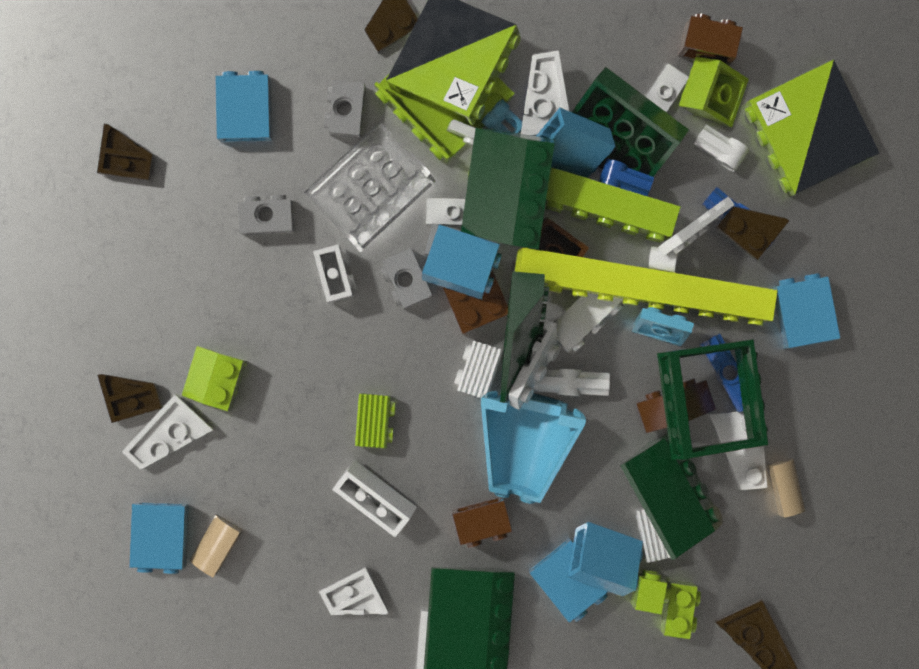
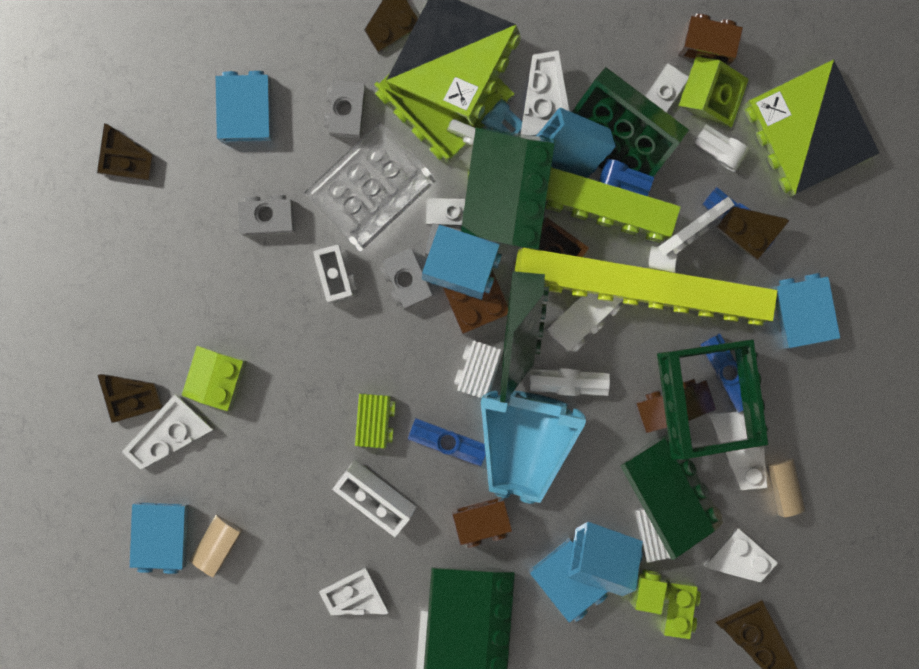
(431, 435): none -> blue piece
(541, 355): white wing -> none
(662, 327): medium azure plate -> none
(741, 558): none -> white wing

